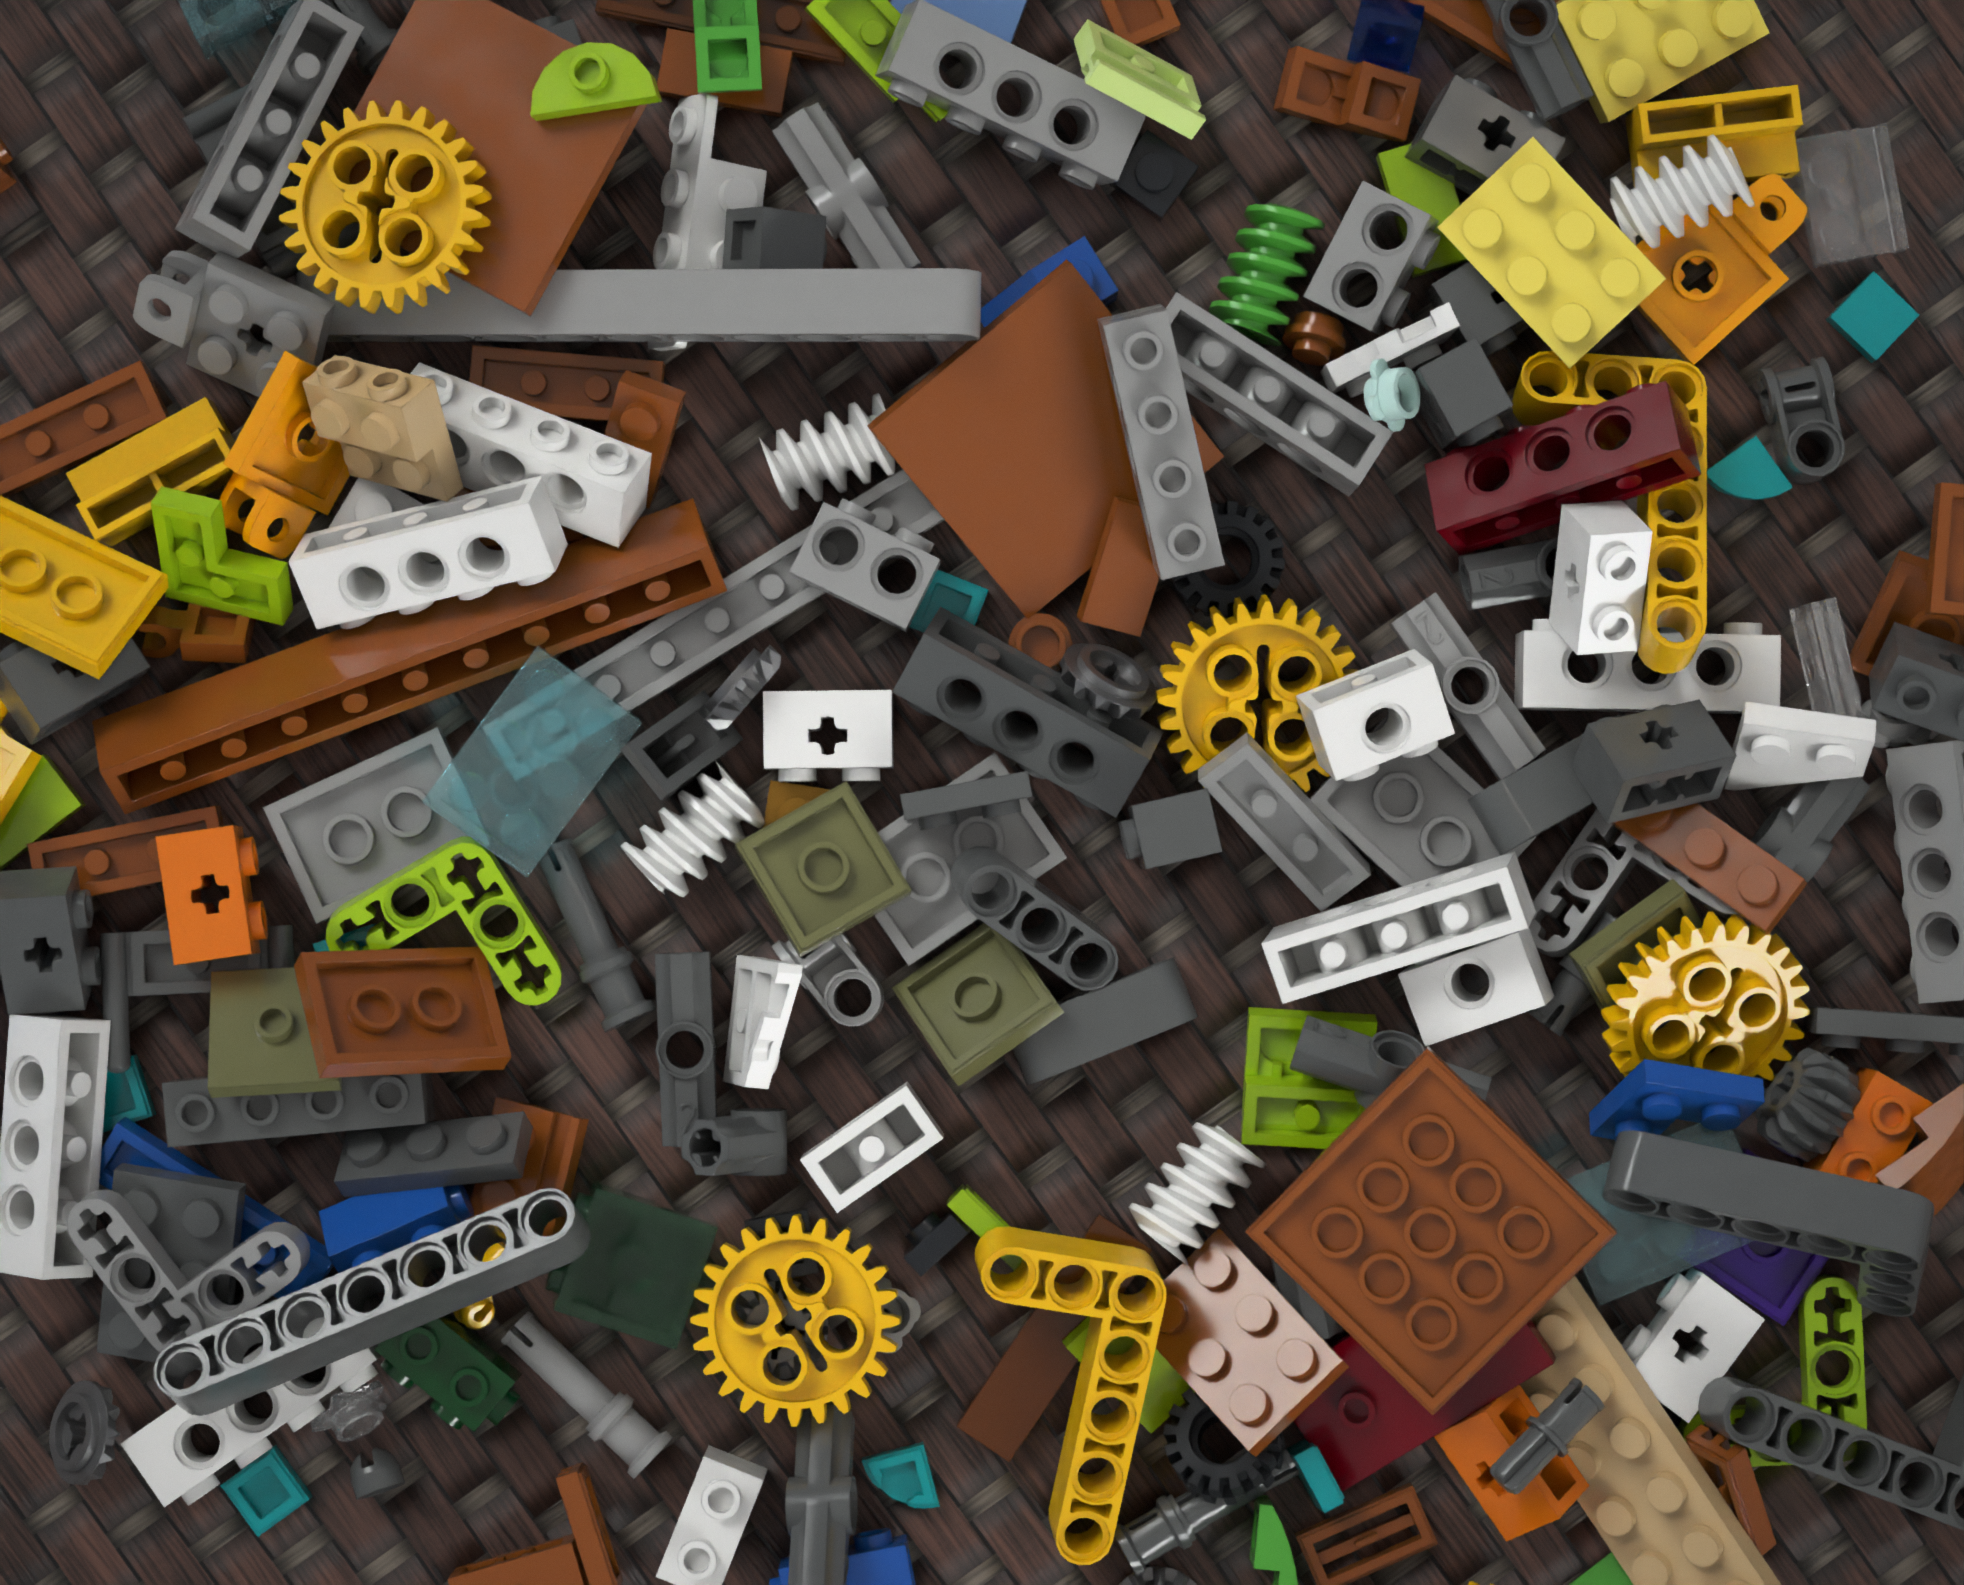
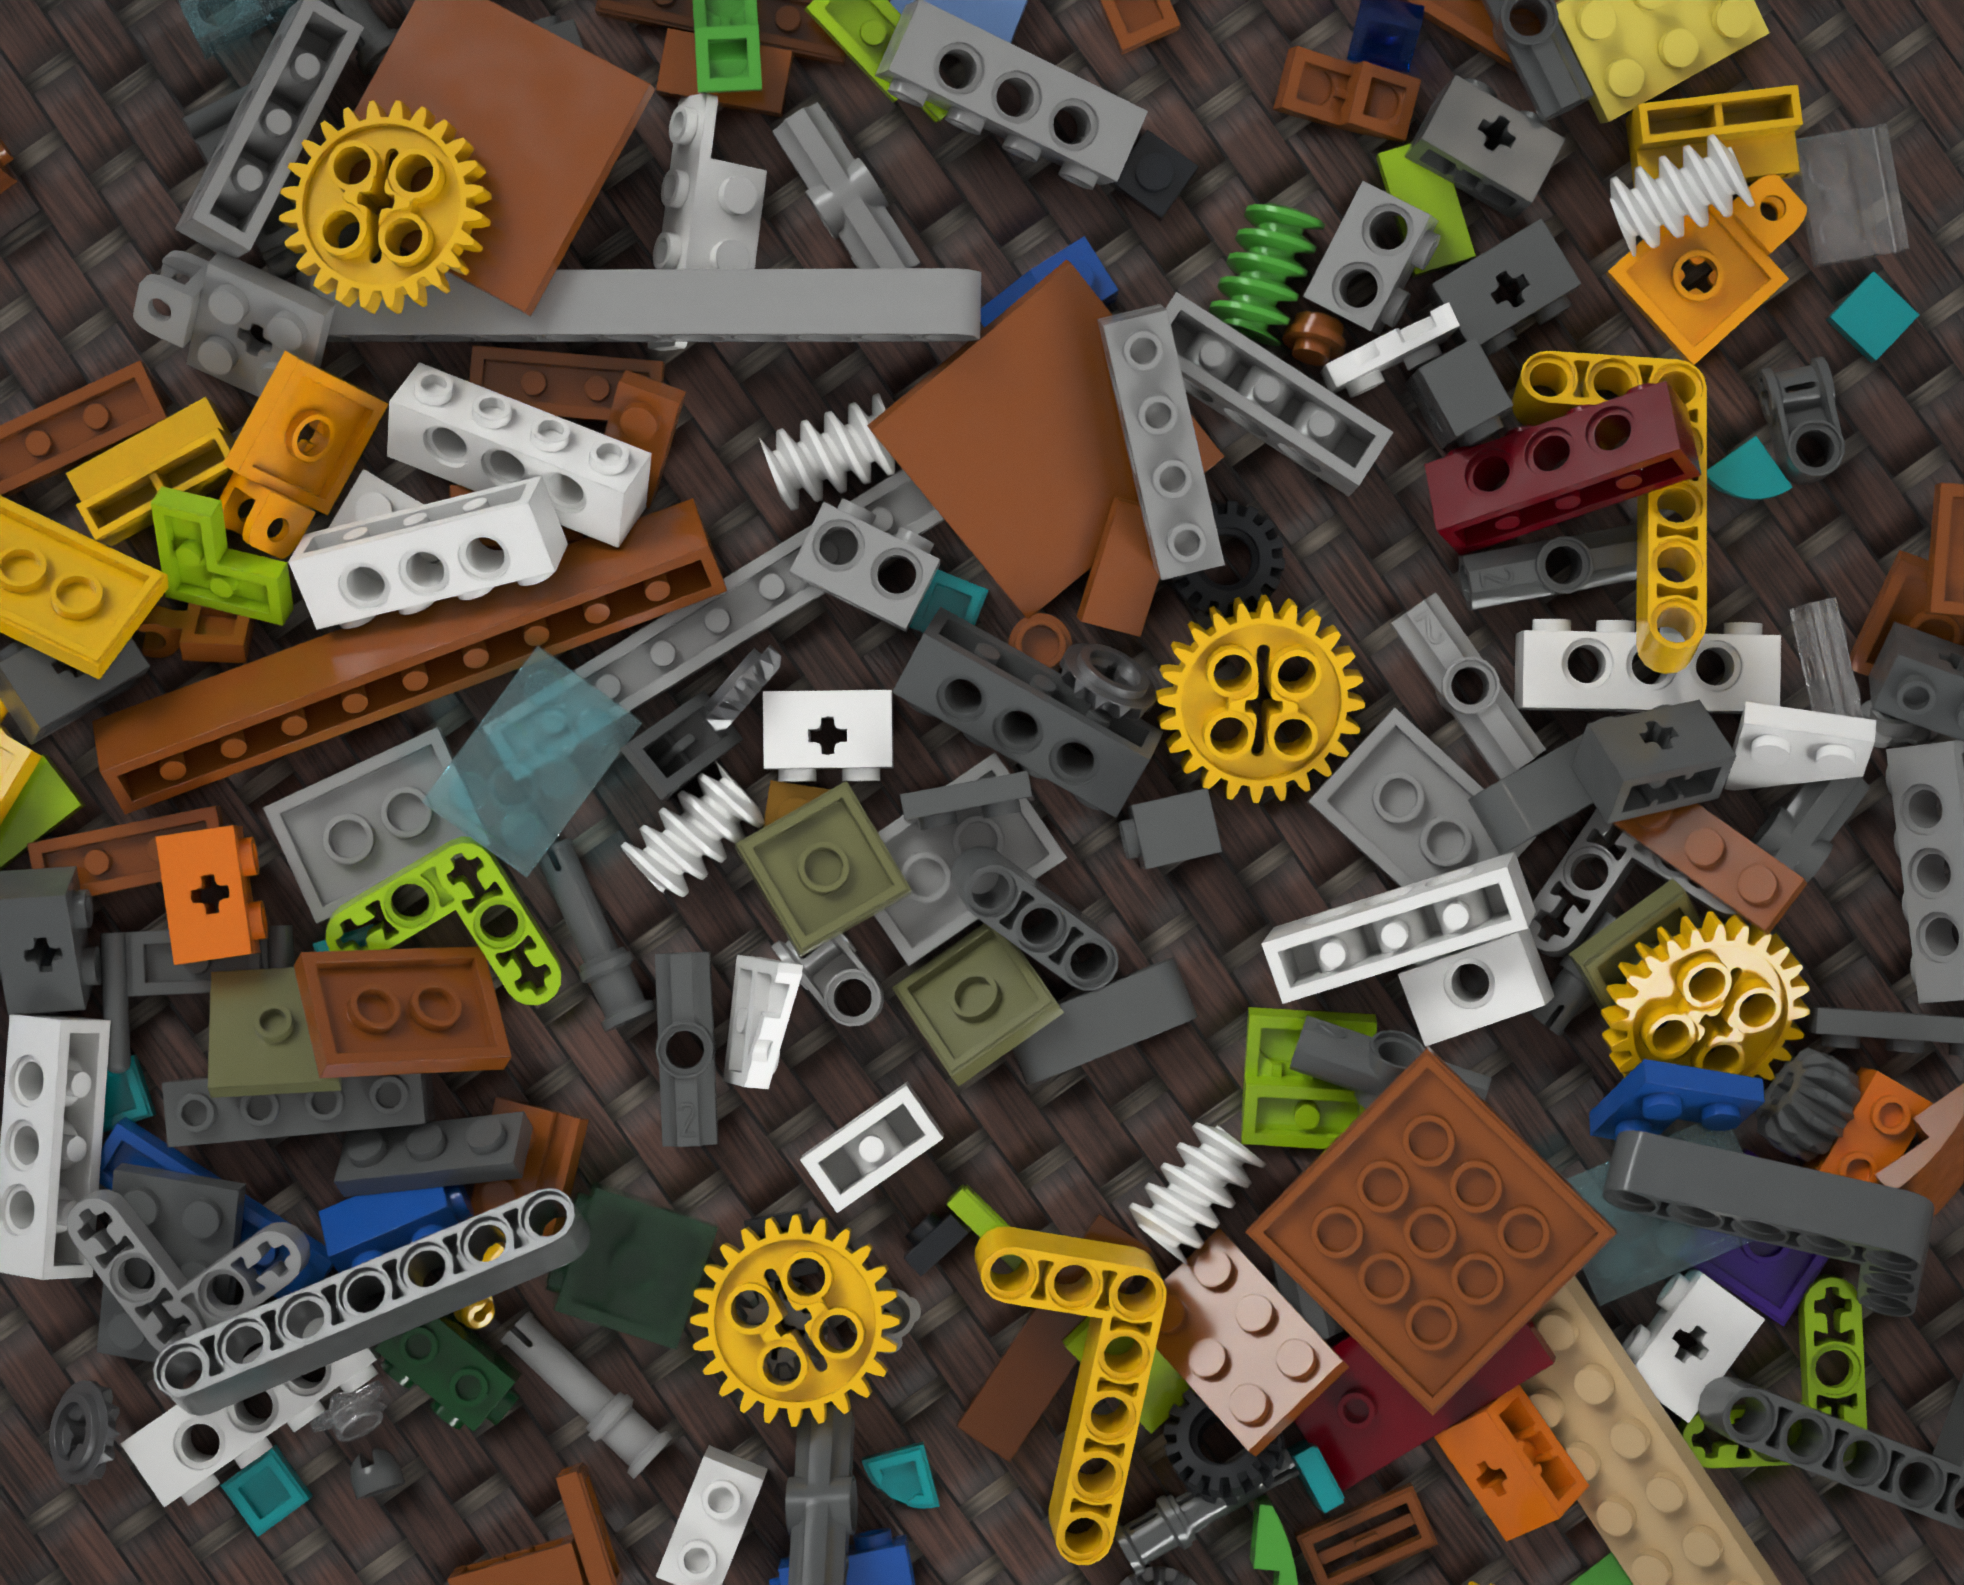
(385, 424): tan plate -> none
(590, 81): lime plate -> none
(739, 1144): dark grey piece -> none
(773, 239): dark grey brick -> none
(1139, 79): yellowish green plate -> none
(1284, 822): light grey plate -> none
(1339, 712): white brick -> none
(1391, 394): light aqua plate -> none
(1546, 1437): dark grey axle -> none
(1551, 252): light yellow plate -> none
(1600, 577): white brick -> none
(1735, 1480): dark orange tile -> none

